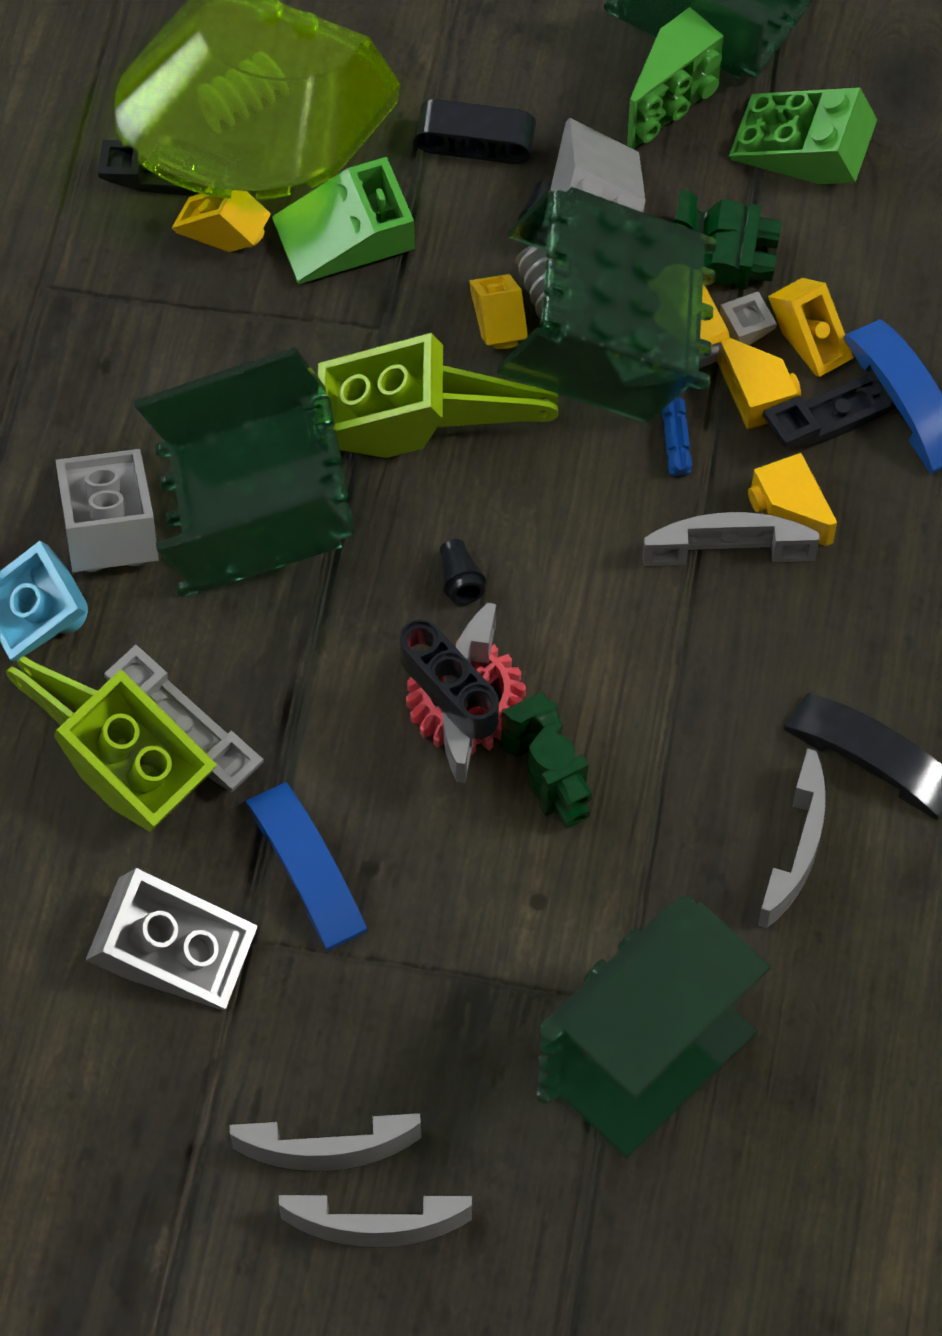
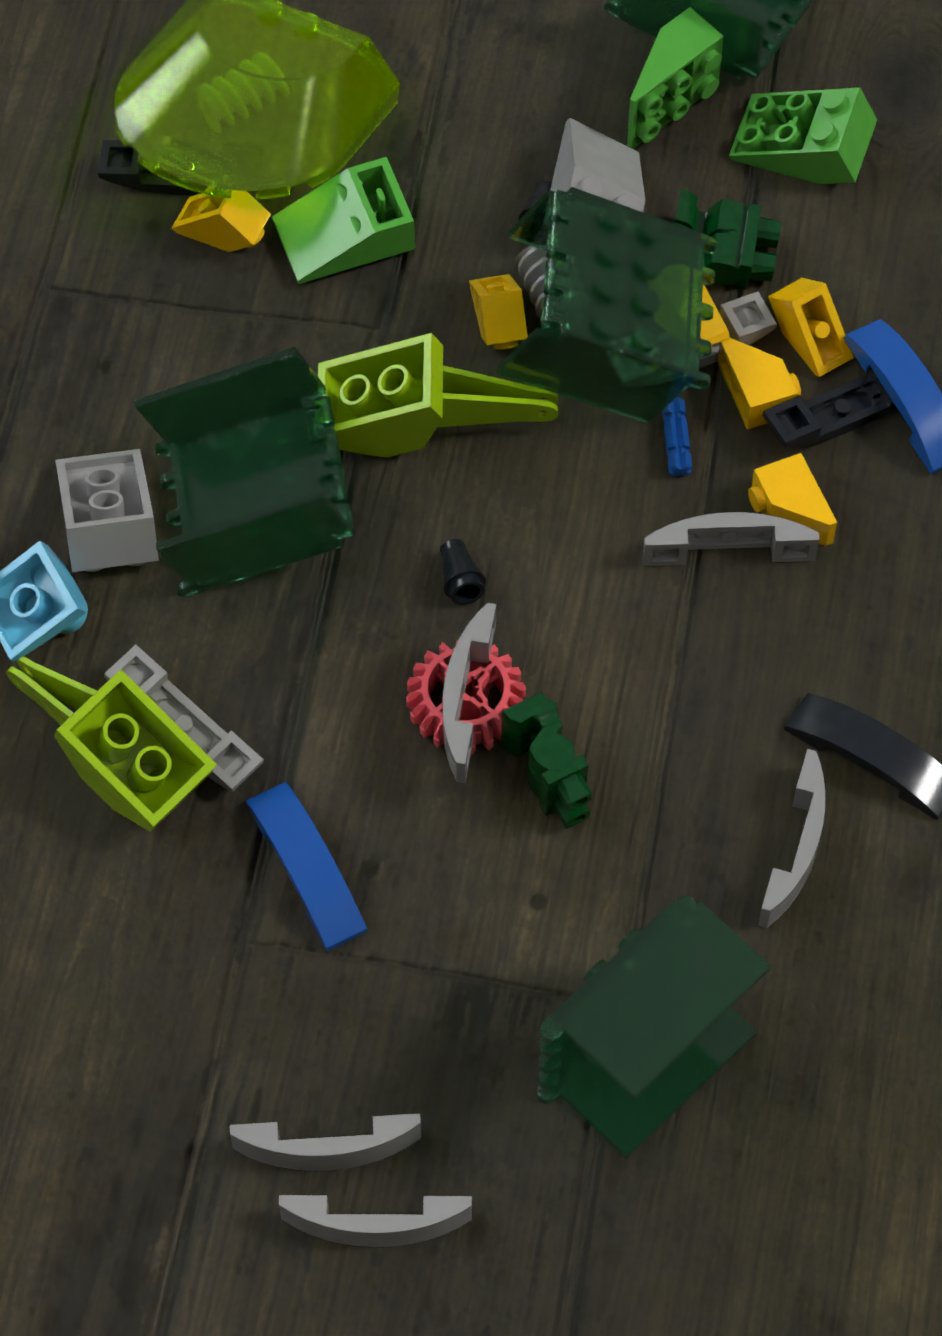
(171, 940): light grey slope -> none
(452, 698): black beam -> none
(475, 131): black beam -> none

